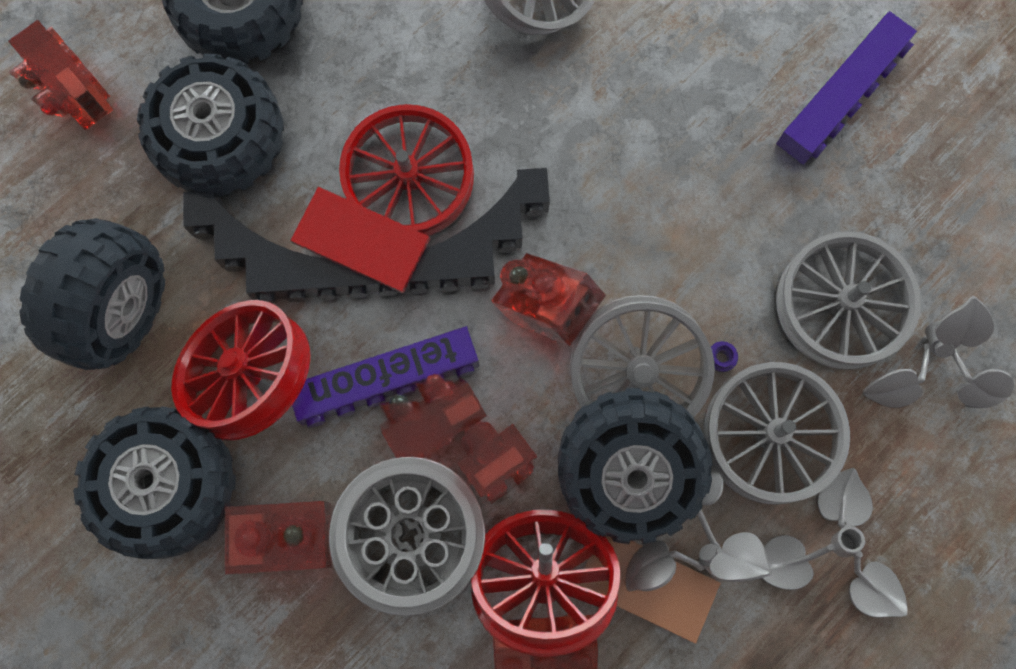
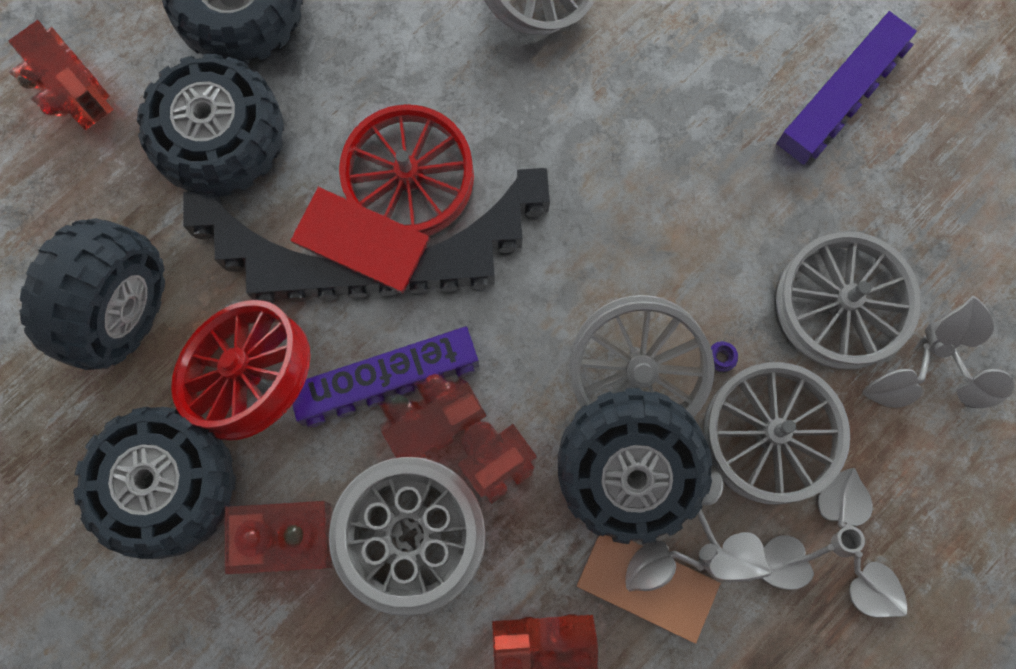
(546, 583): red wheel -> none
(547, 297): clear red piece -> none

